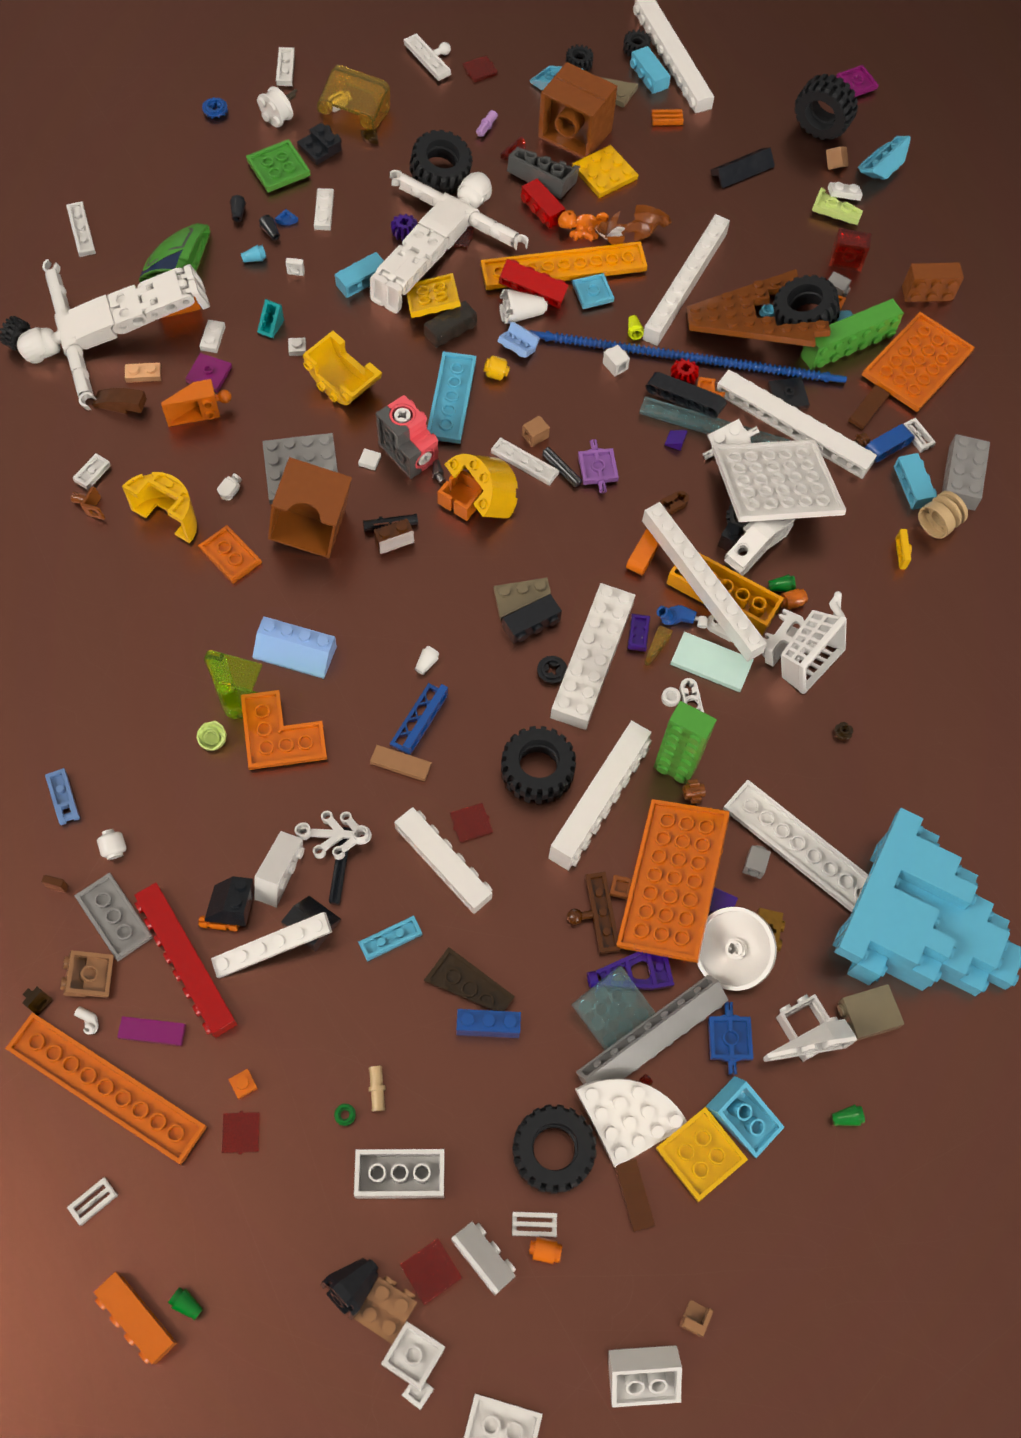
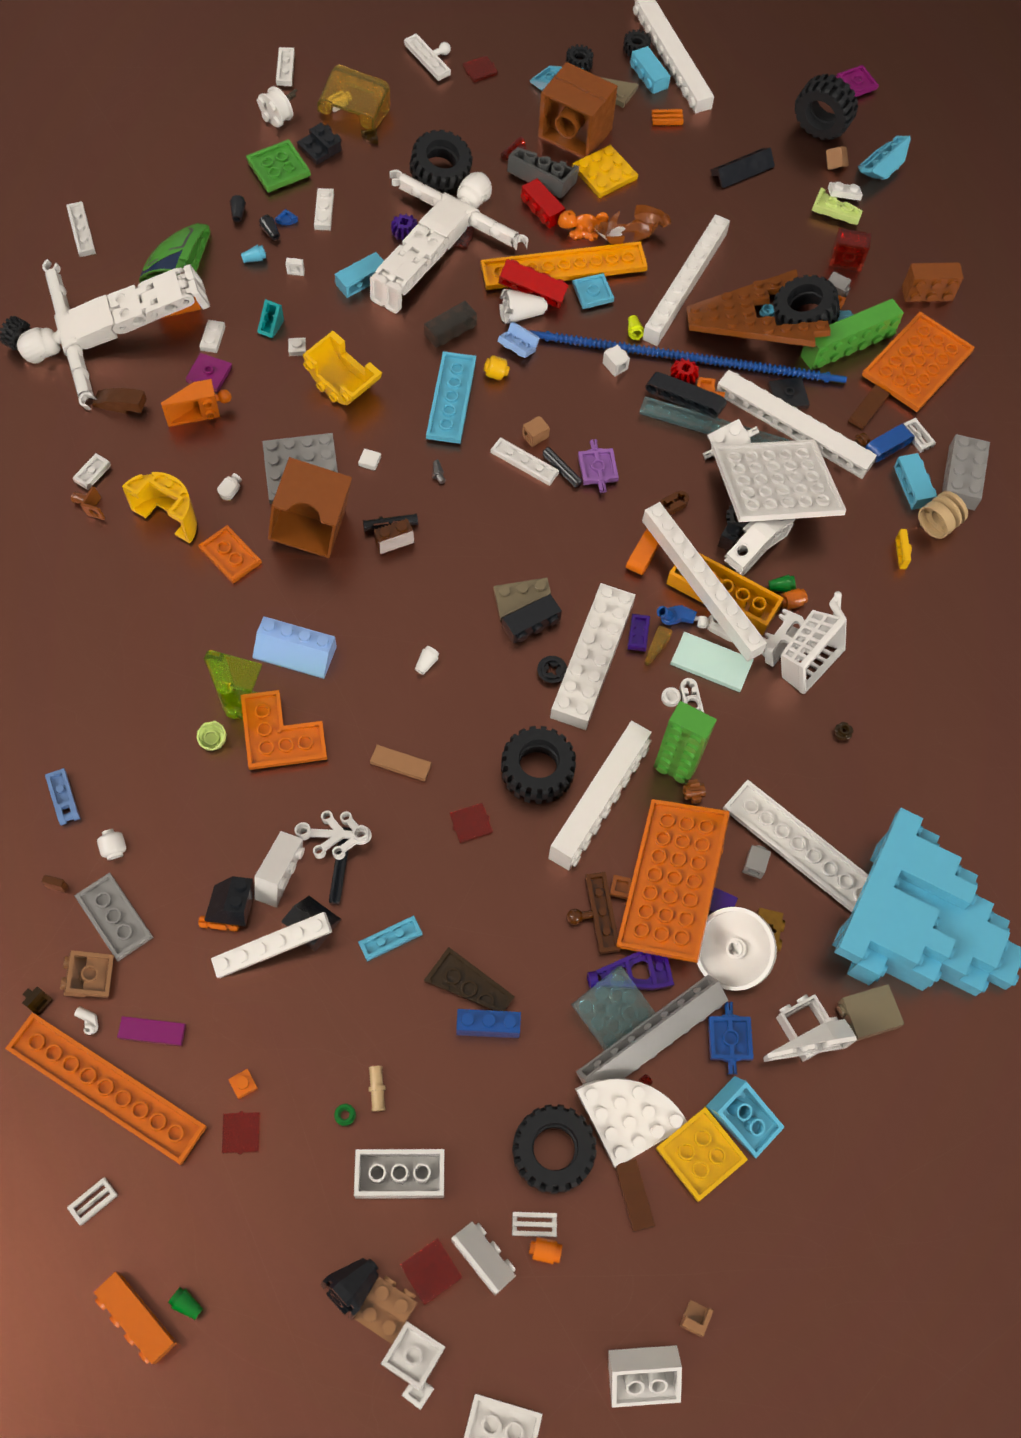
(142, 372): light nougat plate -> none
(185, 960): red brick -> none
(211, 104): blue gear -> none
(405, 436): piece -> none
(423, 720): blue fence -> none
(433, 296): yellow plate -> none
(444, 860): white brick -> none
(460, 494): orange piece -> none
(486, 123): lavender axle -> none
(495, 479): yellow cylinder -> none
(676, 439): dark purple slope -> none
(849, 1116): green cone -> none

